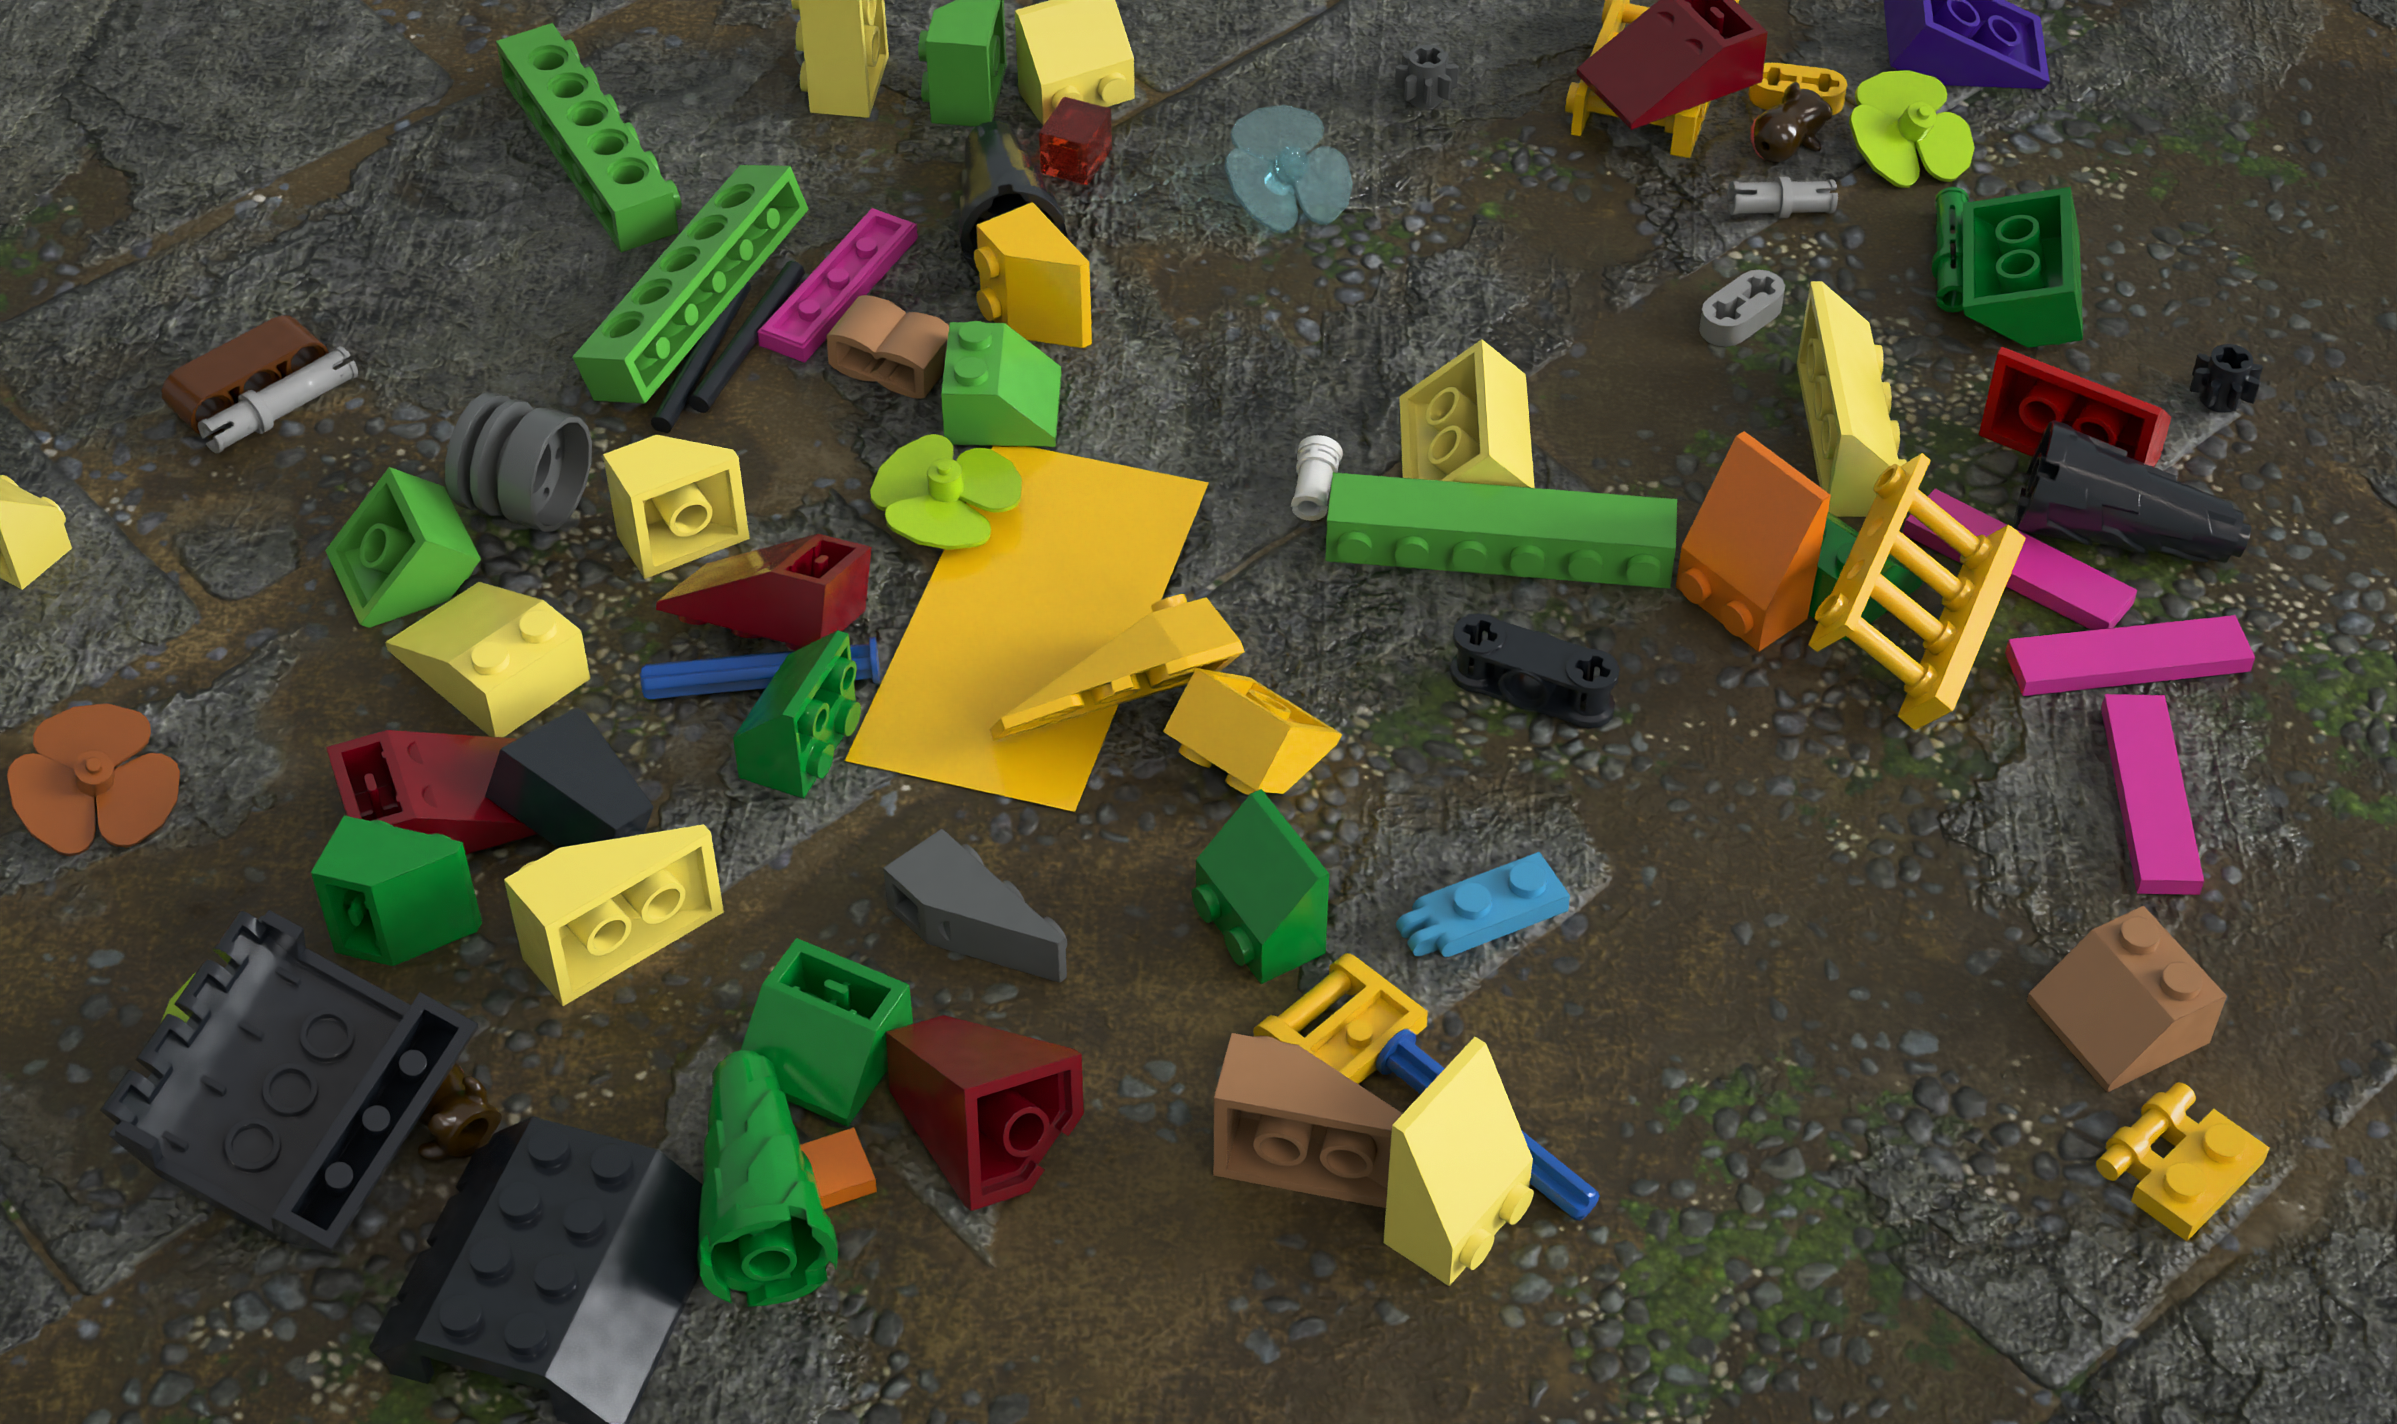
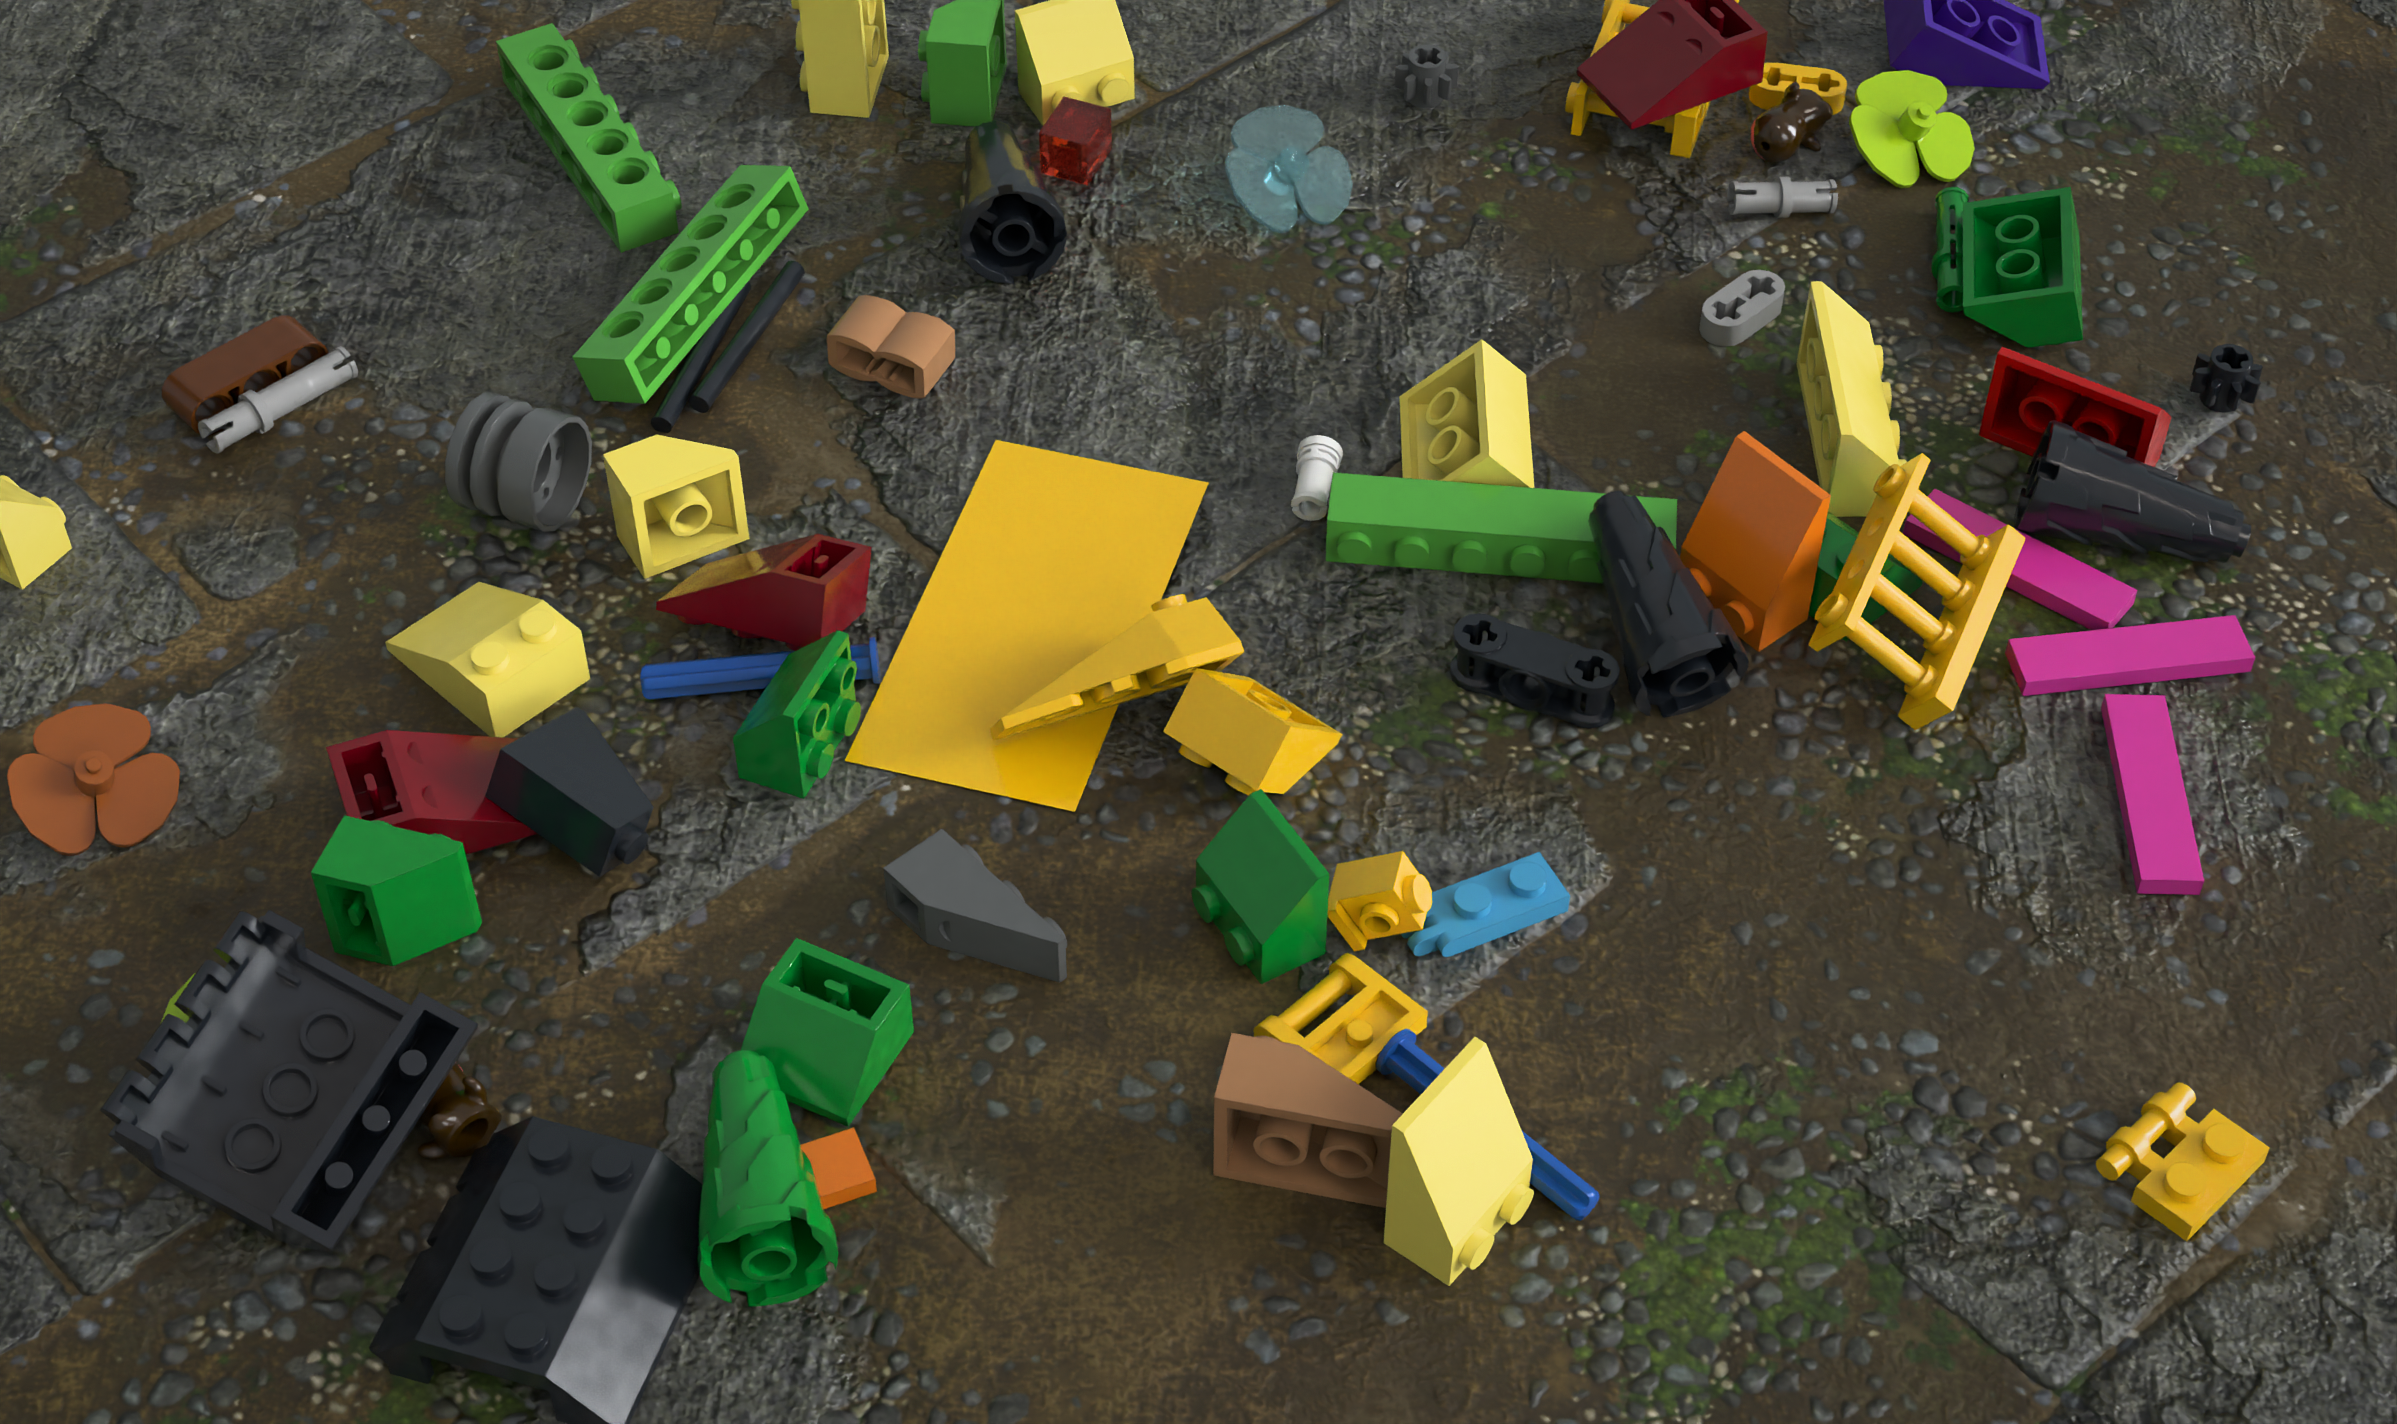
(402, 550): bright green slope -> none
(611, 905): light yellow slope -> none
(834, 285): dark pink tile -> none
(928, 492): lime piece -> none
(984, 1102): dark red slope -> none
(998, 388): bright green slope -> none
(1033, 278): yellow slope -> none
(1378, 898): none -> yellow brick
(1666, 626): none -> black cone
(2128, 1000): medium nougat slope -> none

